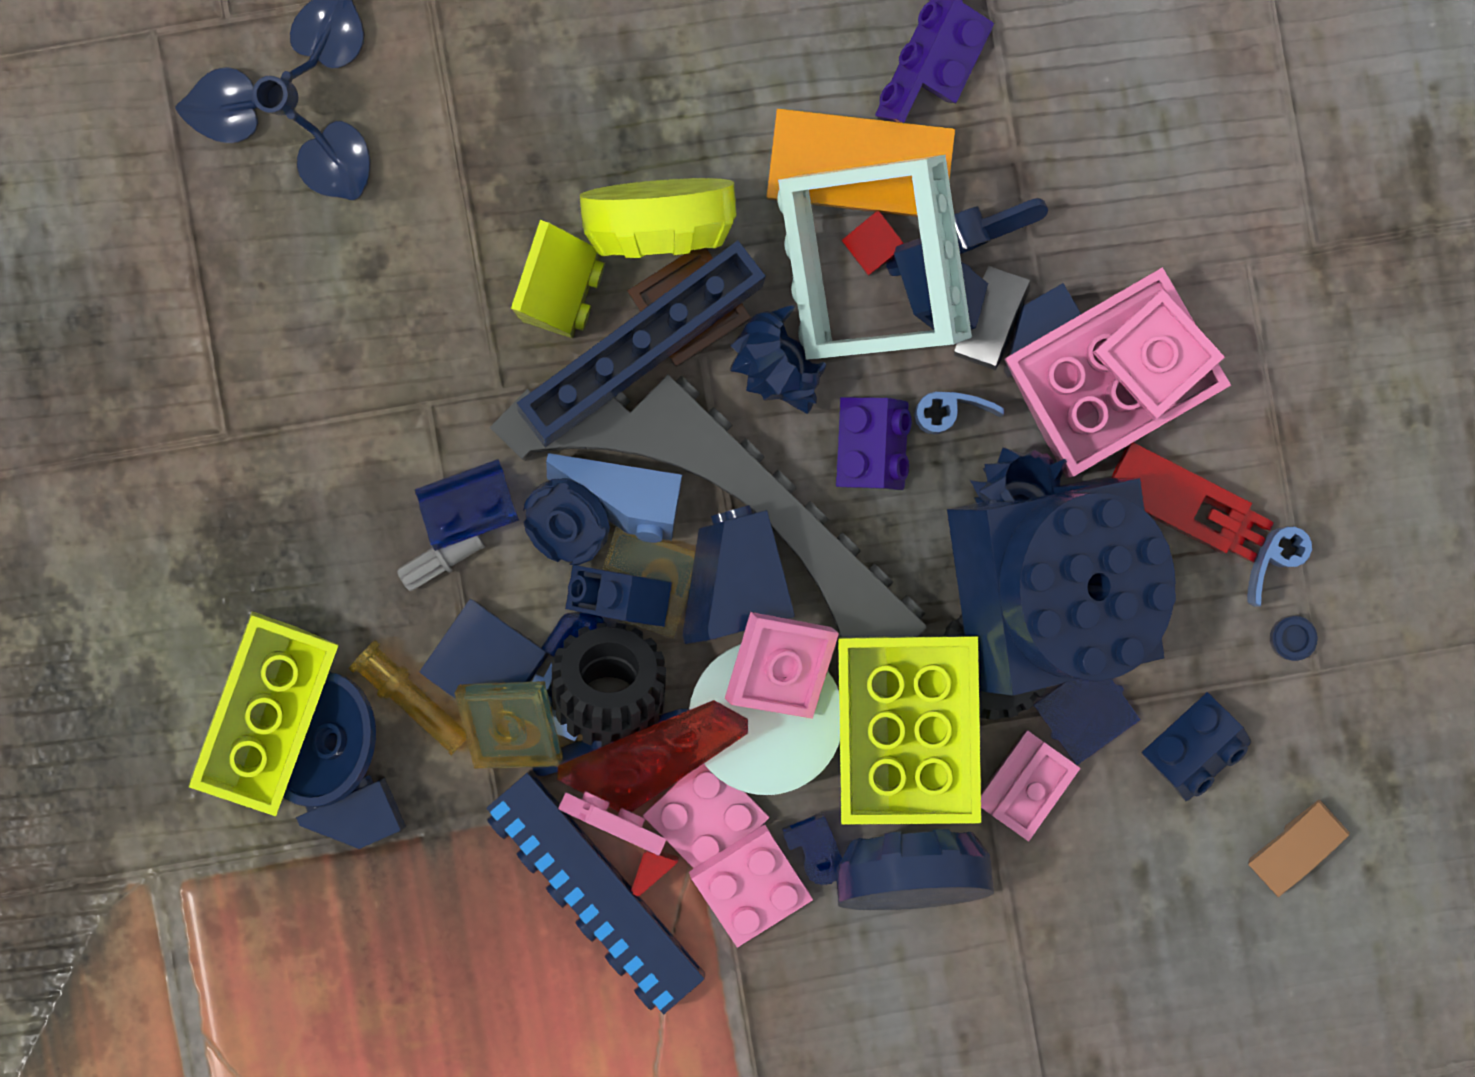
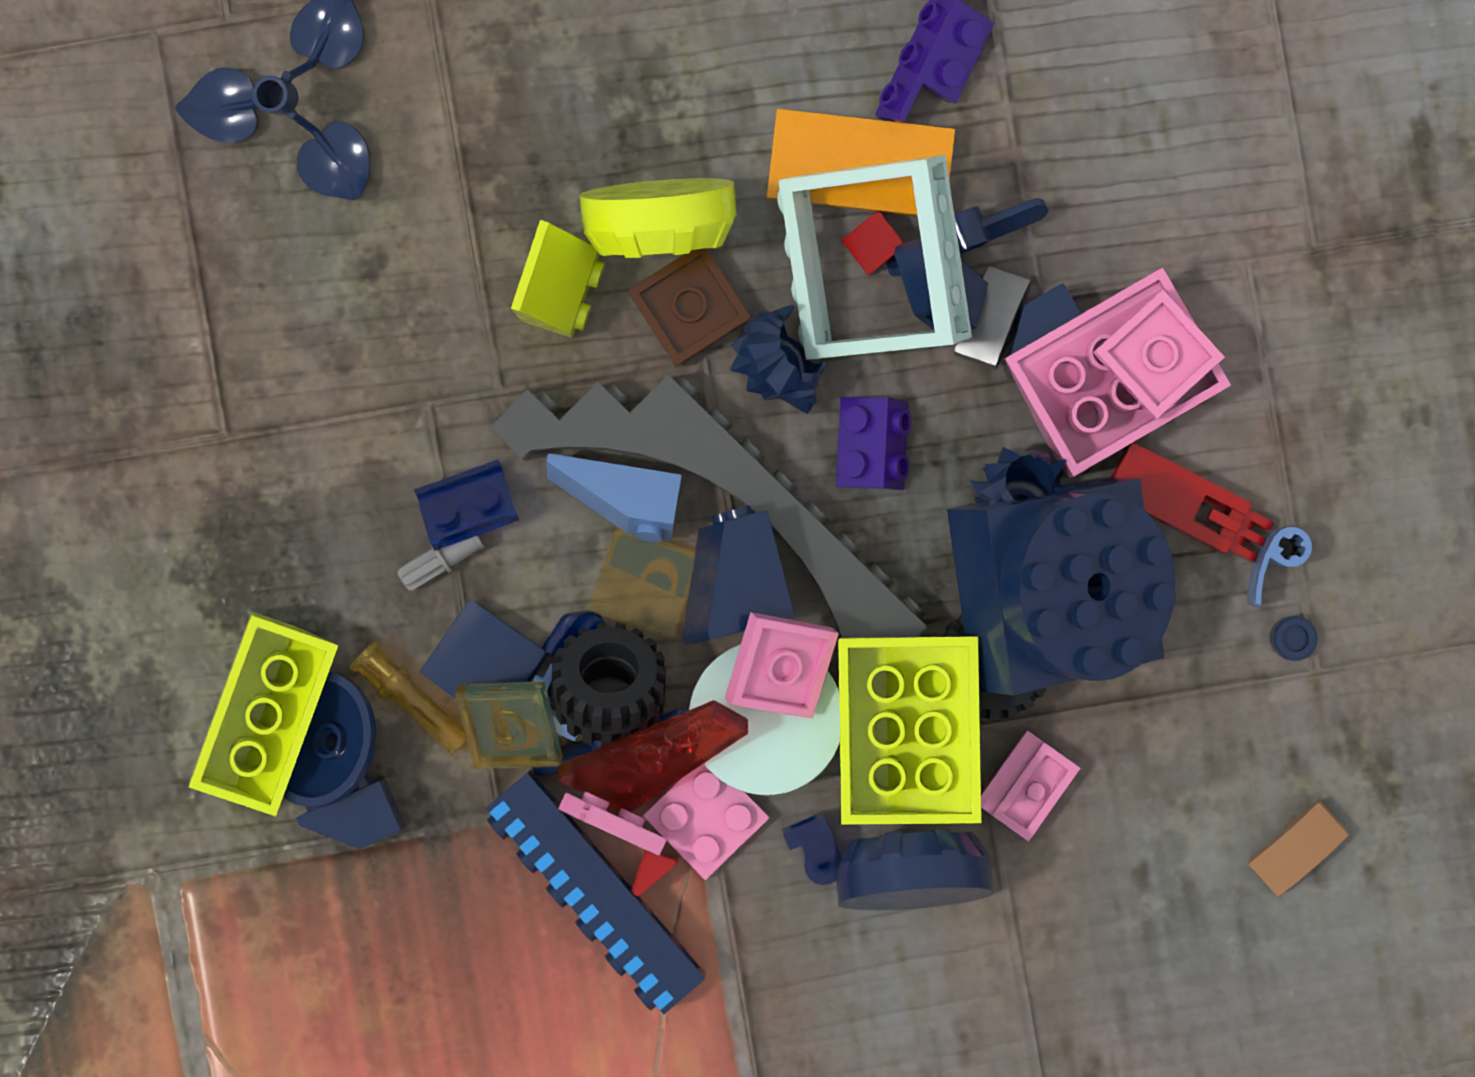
(566, 521): dark blue tile -> none
(618, 595): dark blue slope -> none
(641, 344): dark blue brick -> none
(750, 886): bright pink plate -> none
(949, 401): medium blue panel -> none
(1086, 715): clear blue piece -> none
(1198, 747): dark blue bracket -> none

